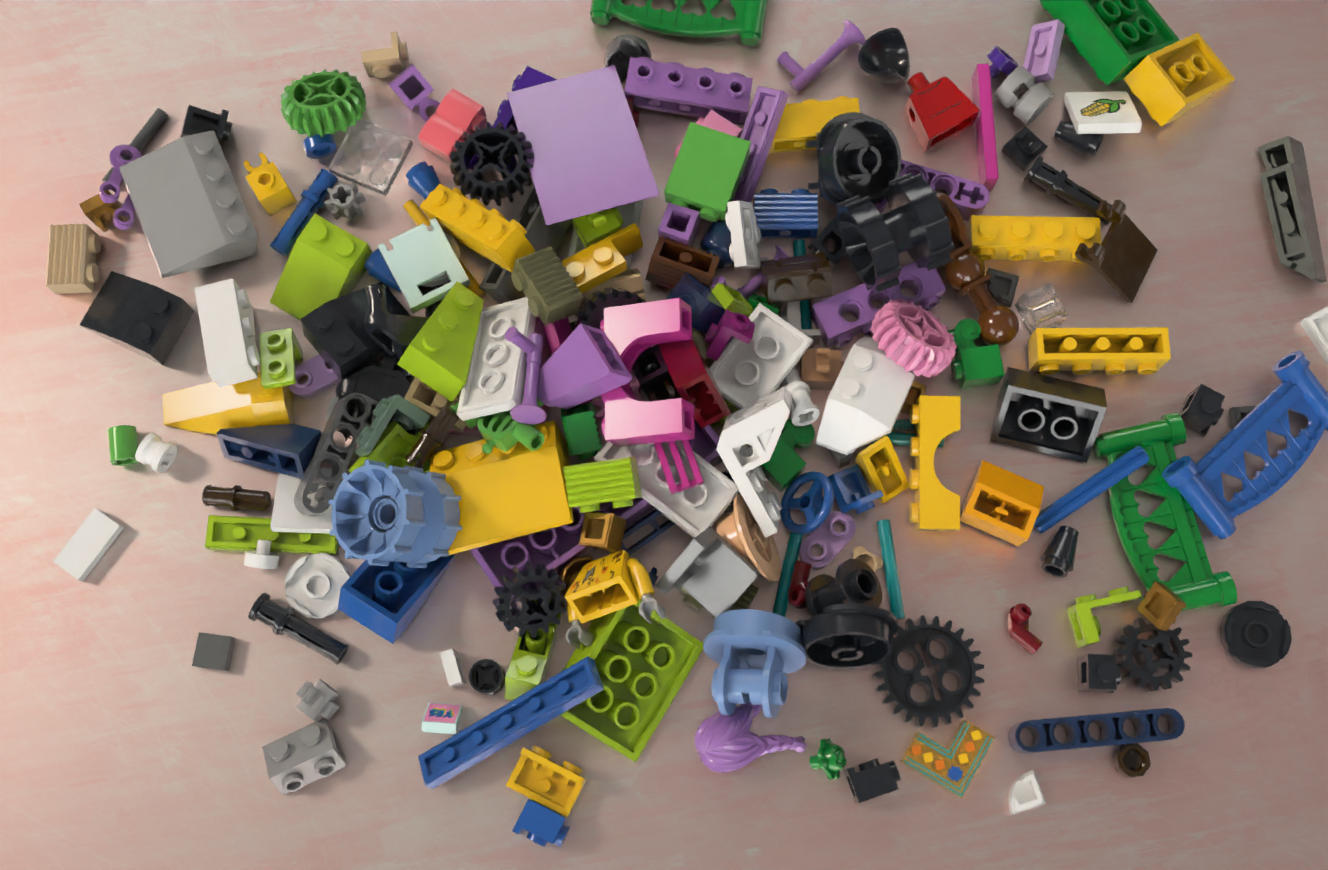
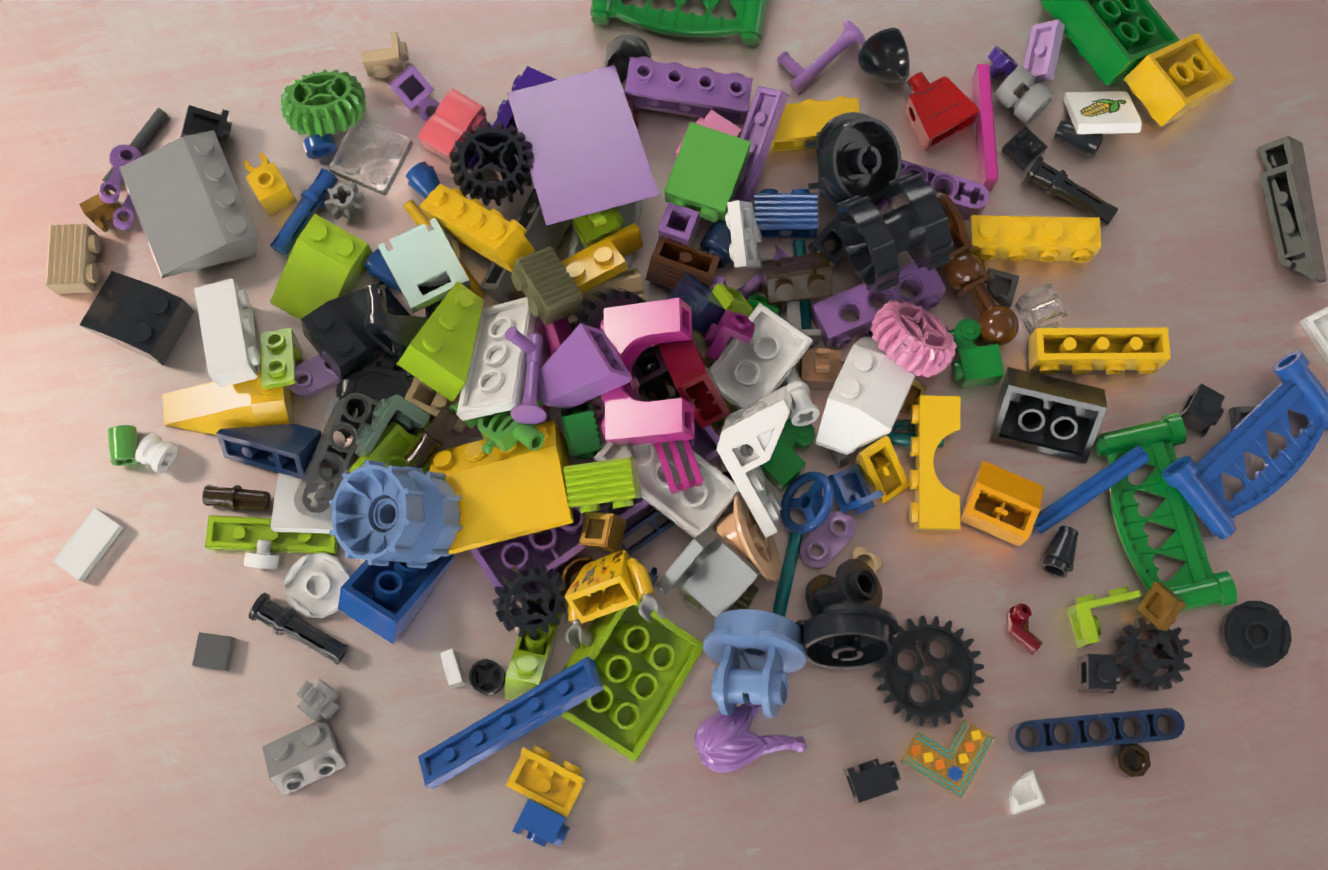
(442, 718): tile -> none
(798, 584): dark red arm -> none
(829, 759): green plant -> none
(890, 569): teal bar -> none
(1123, 253): dark brown flag -> none

